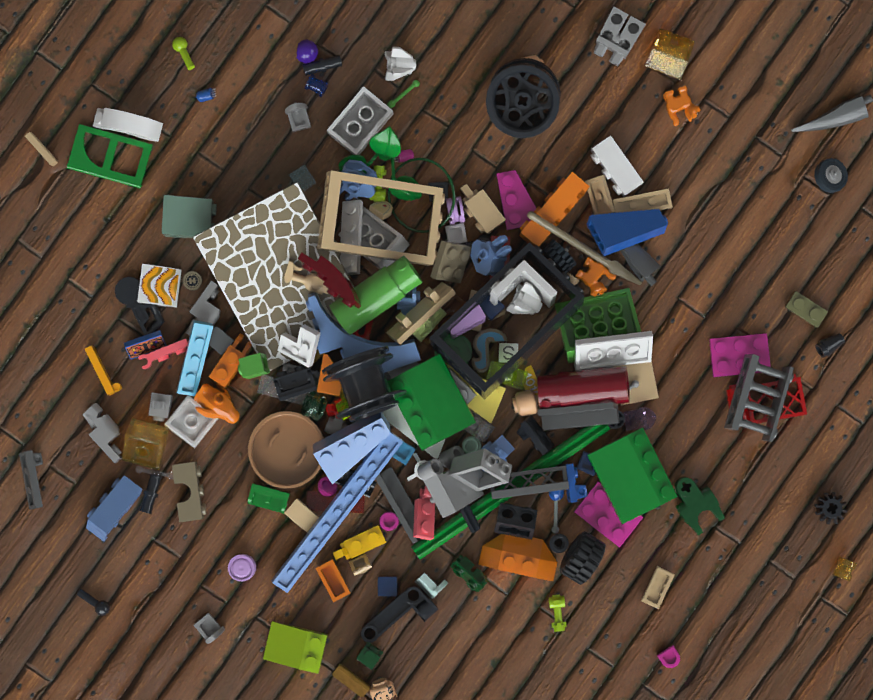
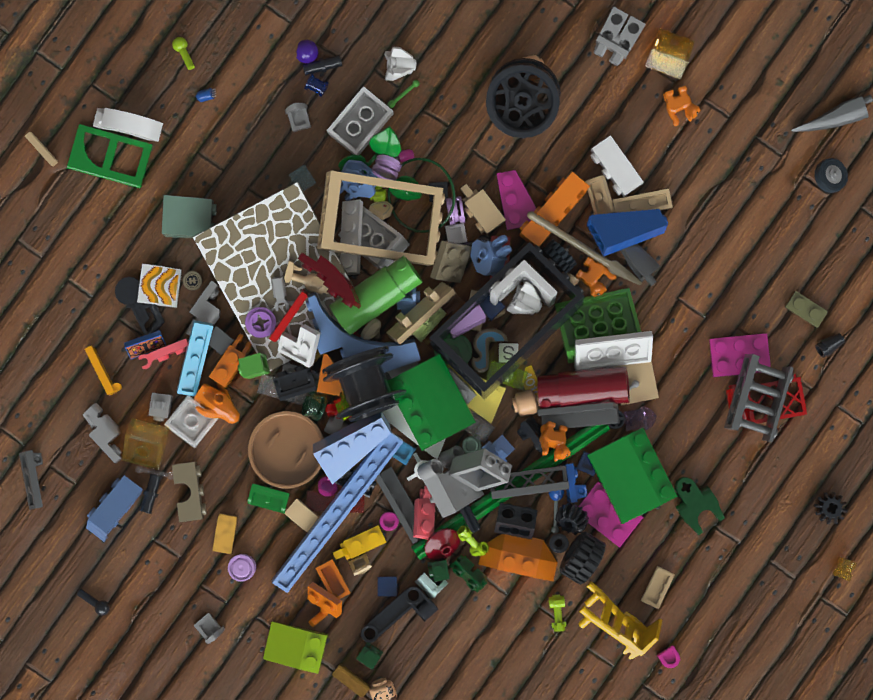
(225, 533): none -> pearl gold slope
(256, 330): none -> medium lavender gear
(279, 291): none -> light grey bar
(289, 315): none -> red tile
(326, 601): none -> orange plate
(372, 330): none -> dark tan piece
(386, 167): none -> lavender wheel
(438, 570): none -> dark green brick
(442, 544): none -> dark red dish
(476, 548): none -> lime bar
(555, 440): none -> orange animal
(571, 518): none -> black gear
(643, 636): none -> yellow hand

